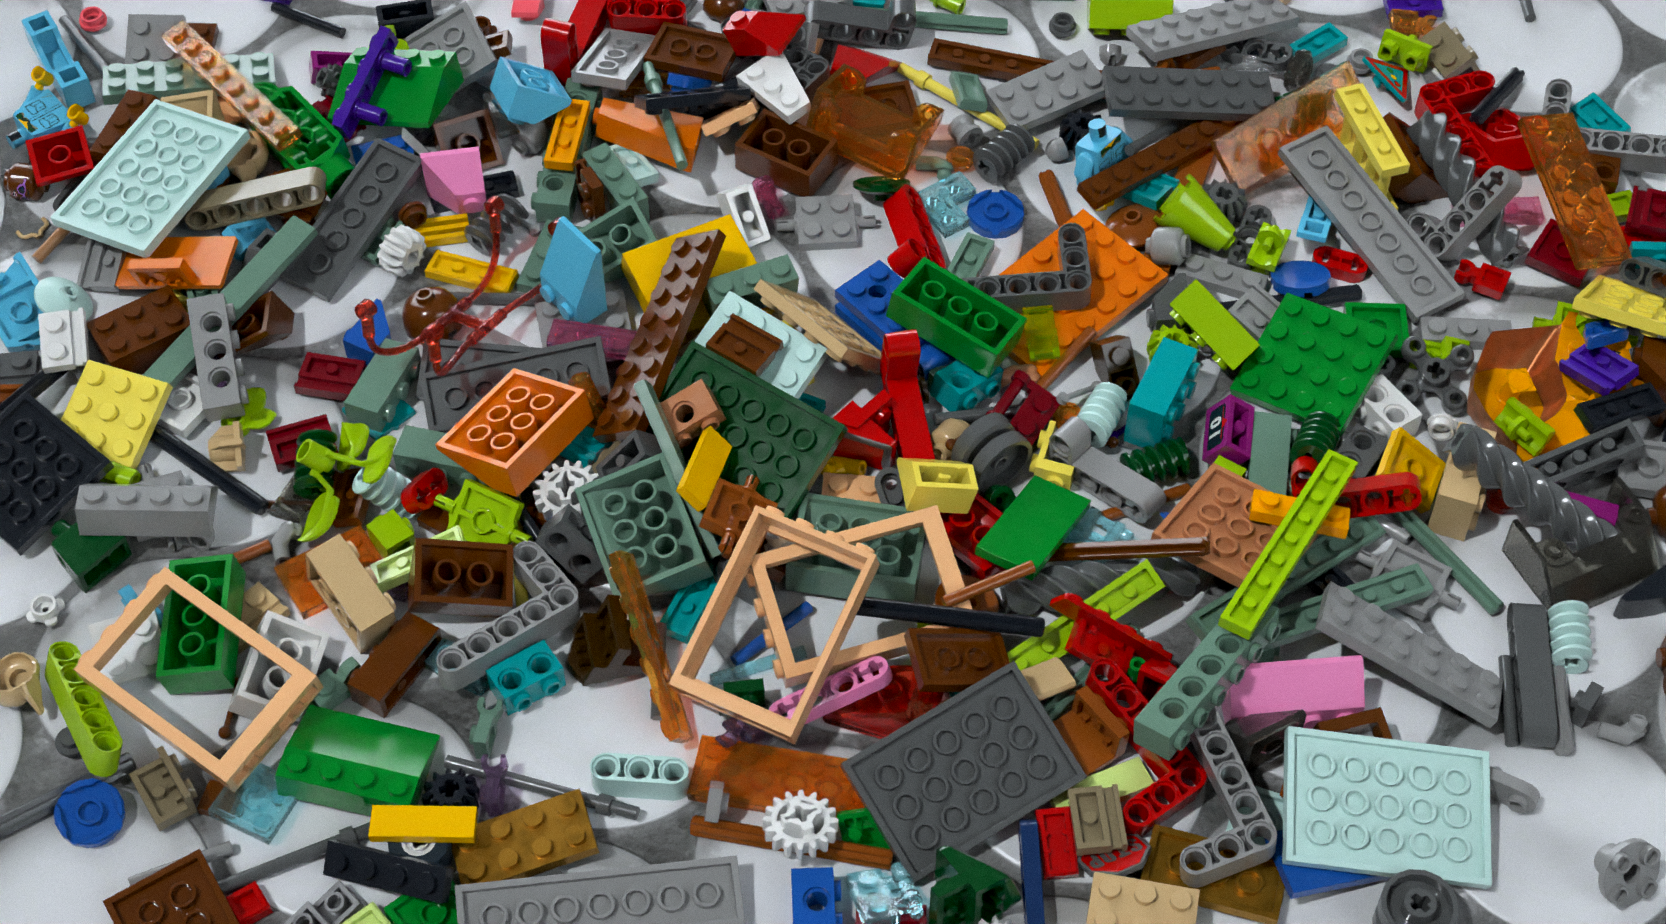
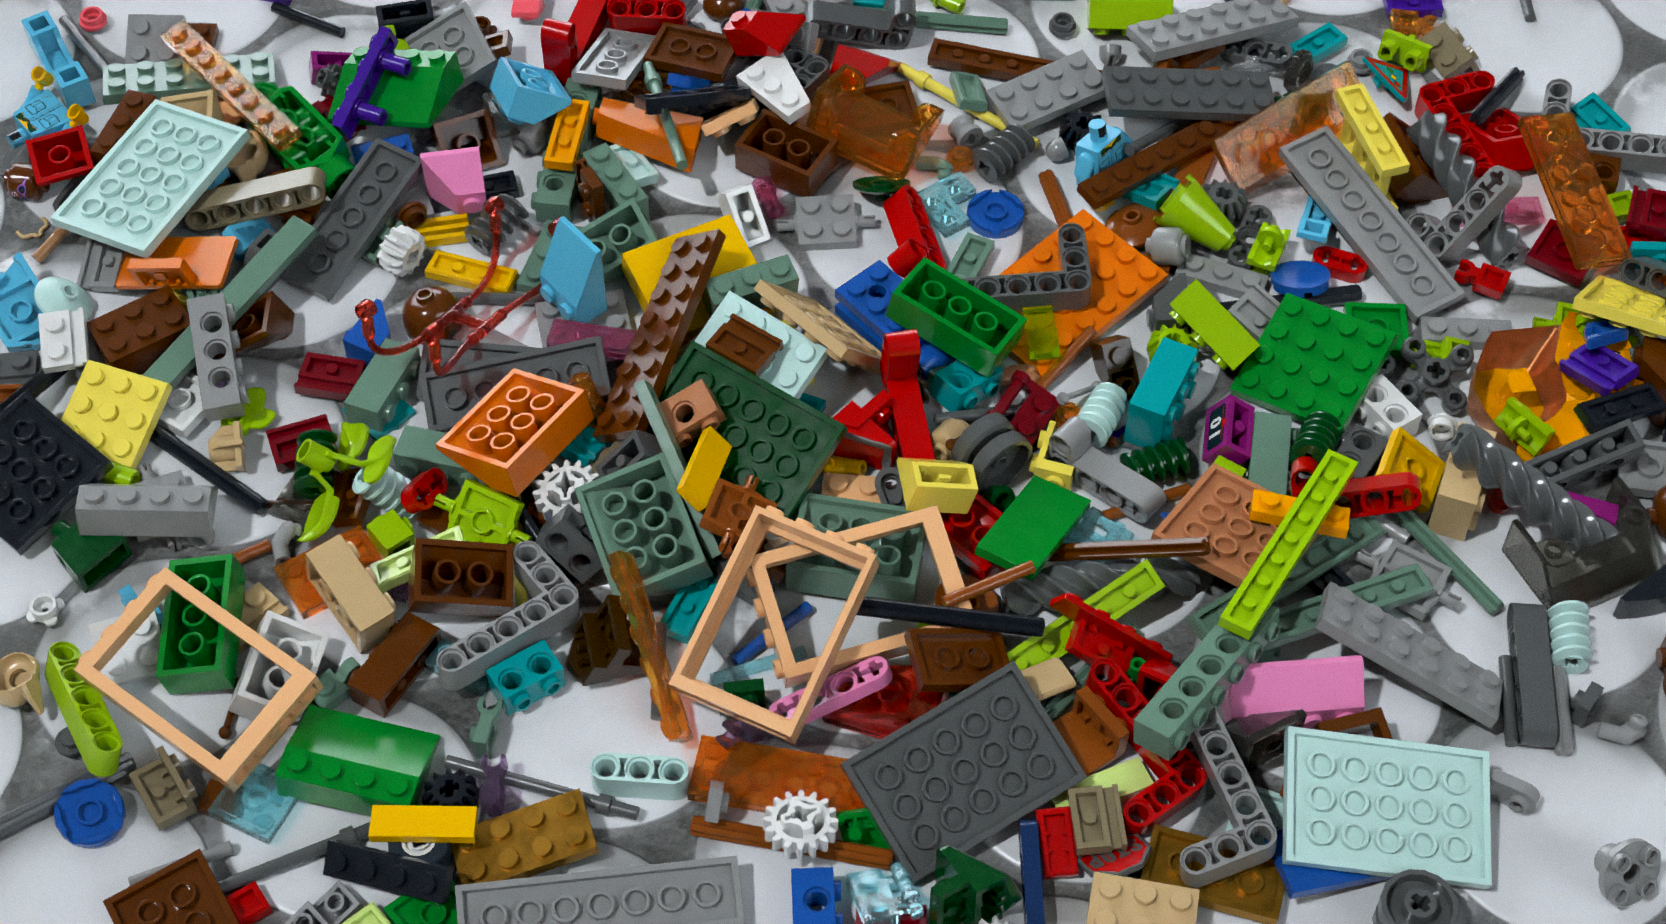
(413, 142): white sticker -> none

